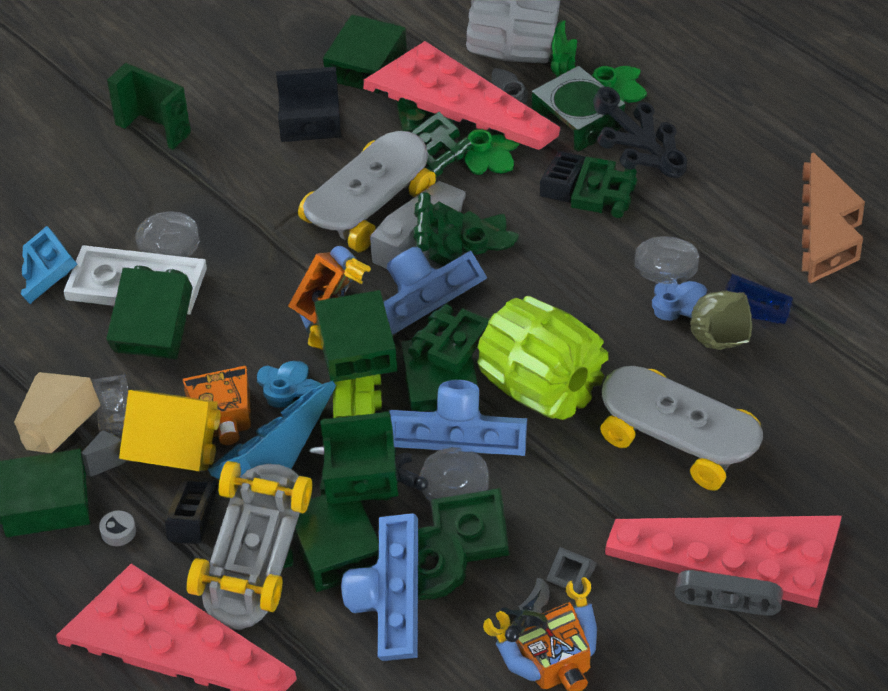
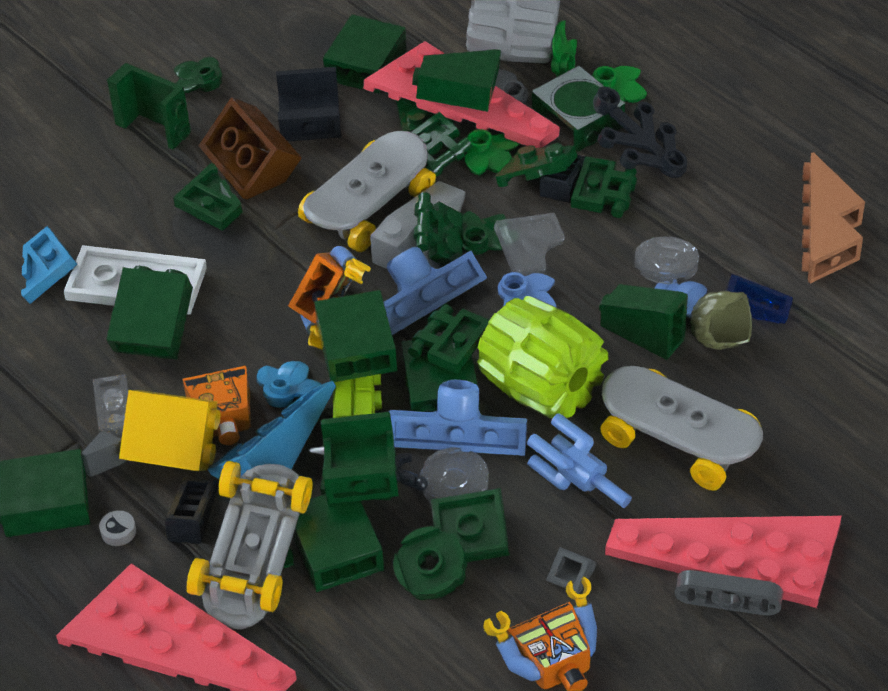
(54, 410): tan slope -> none
(168, 234): clear tile -> none
(200, 74): none -> dark green plate
(209, 199): none -> dark green wing
(249, 149): none -> reddish brown slope
(390, 588): medium blue plate -> none
(458, 78): none -> dark green slope
(518, 286): none -> medium blue plate
(528, 240): none -> clear tile
(529, 612): black piece -> none
(537, 162): none -> dark green wing
(573, 462): none -> medium blue plant
(646, 317): none -> dark green slope

